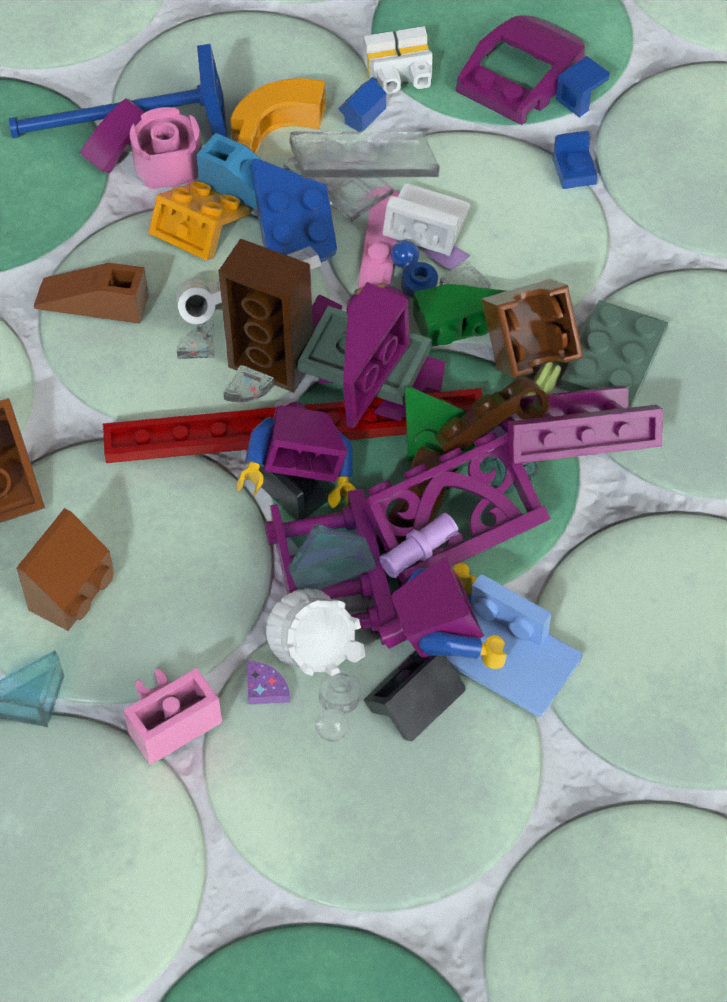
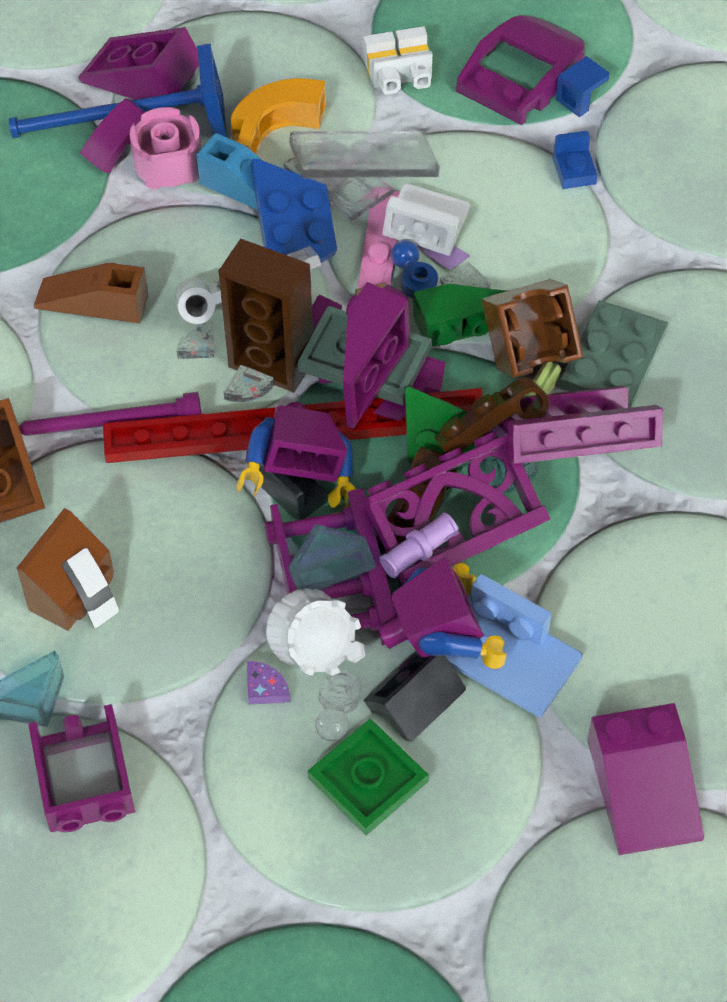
(82, 773): none -> window
(91, 587): none -> white sticker
(144, 64): none -> magenta slope
(171, 714): bright pink brick -> none
(184, 406): none -> magenta piece
(194, 217): light orange bracket -> none
(364, 105): blue piece -> none
(368, 776): none -> green plate
(645, 778): none -> magenta slope

